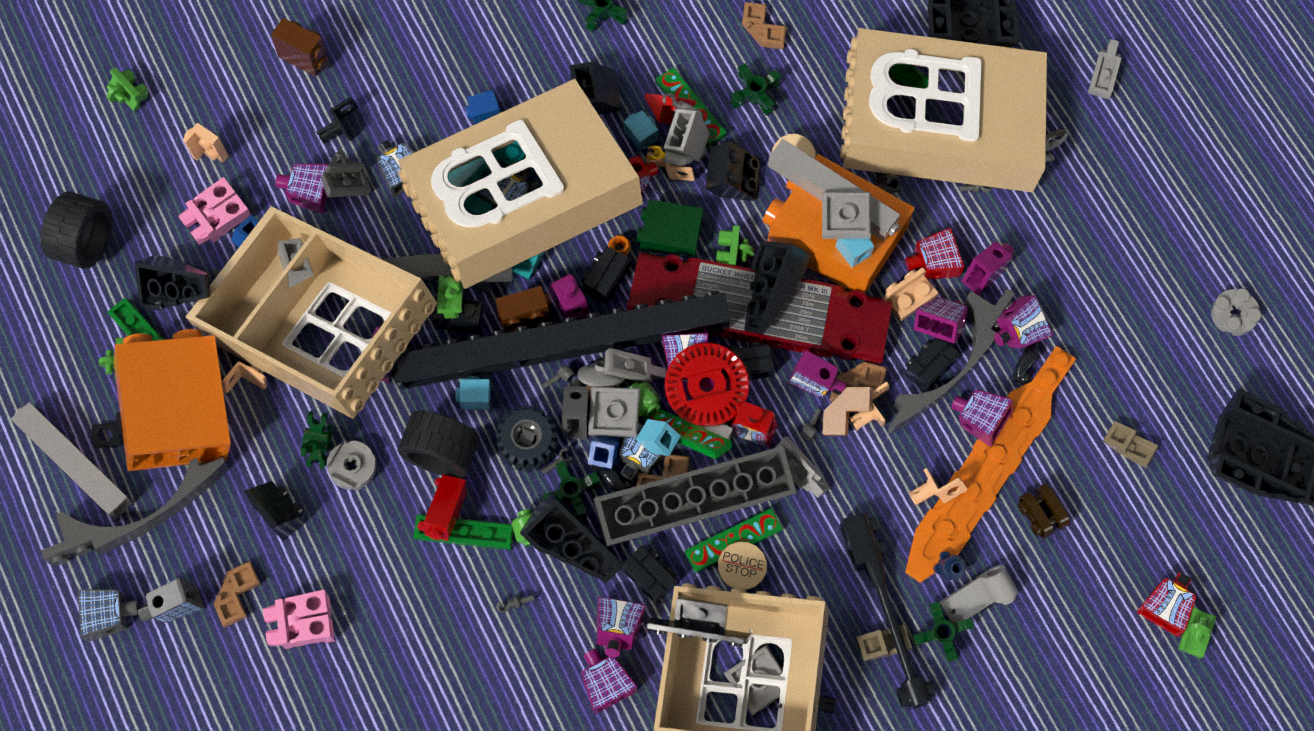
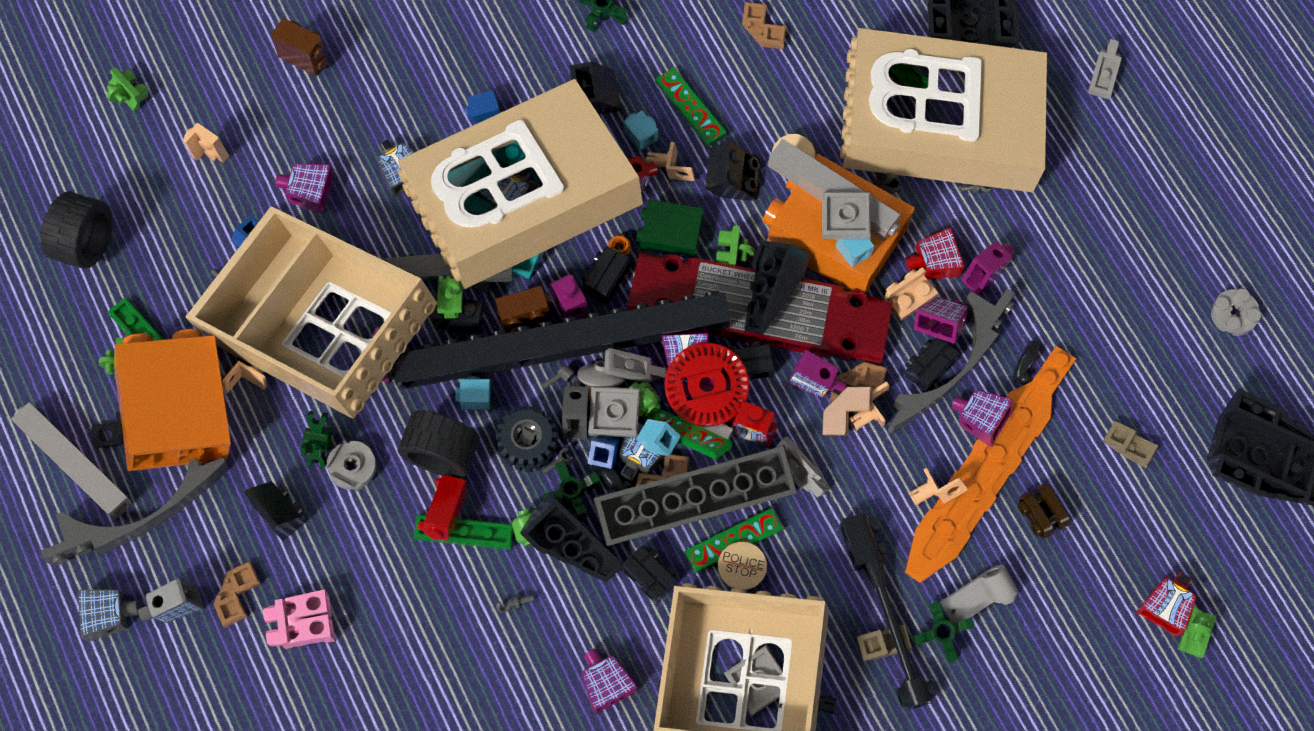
(169, 282): black wedge -> none
(216, 211): bright pink hips -> none
(287, 250): light grey slope -> none
(337, 127): black bracket -> none
(344, 177): dark grey slope -> none
(618, 624): torso -> none
(661, 110): red slope -> none
(685, 138): light grey torso -> none
(699, 619): bracket -> none
(755, 97): dark green pin -> none
(808, 430): dark grey hand -> none
(951, 566): dark blue brick -> none
(1022, 324): torso -> none
(1055, 143): light grey piece -> none

